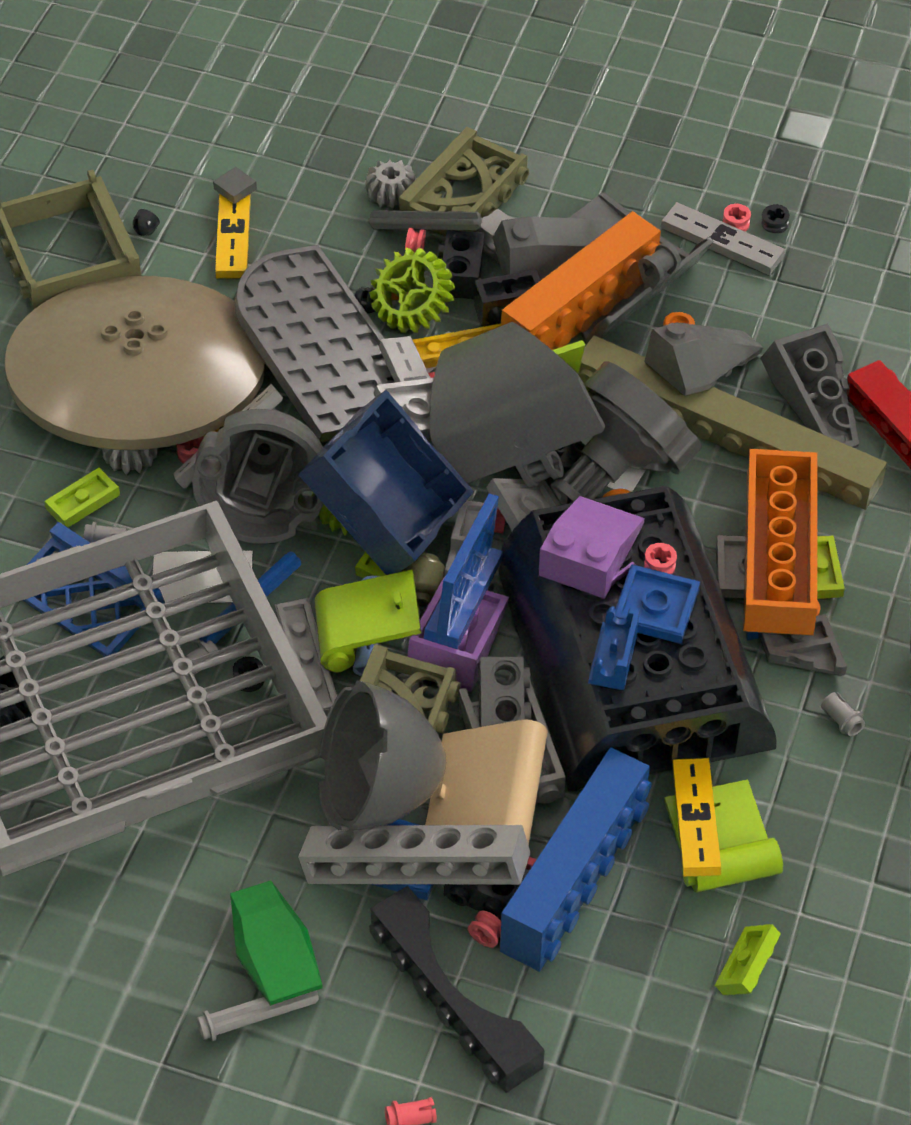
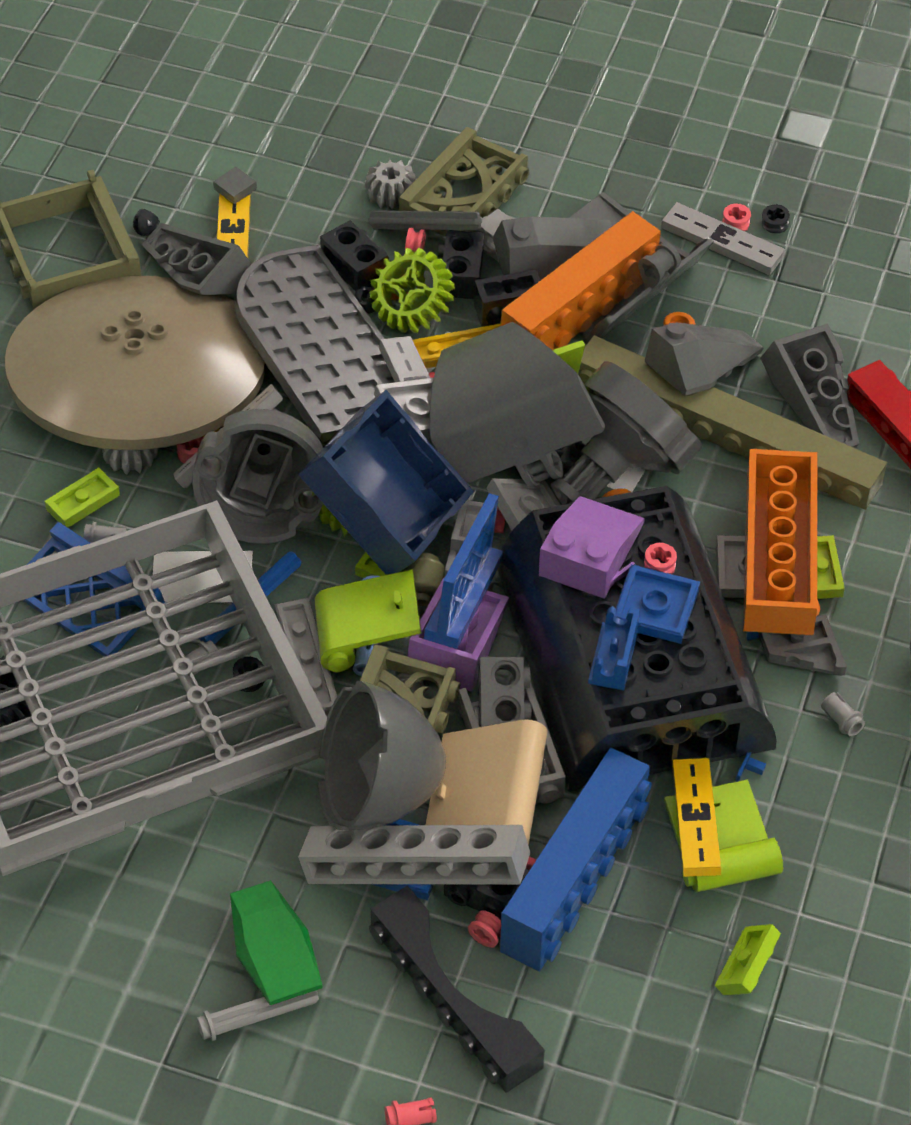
(197, 260): none -> dark grey wedge
(353, 254): none -> black brick
(752, 765): none -> blue piece

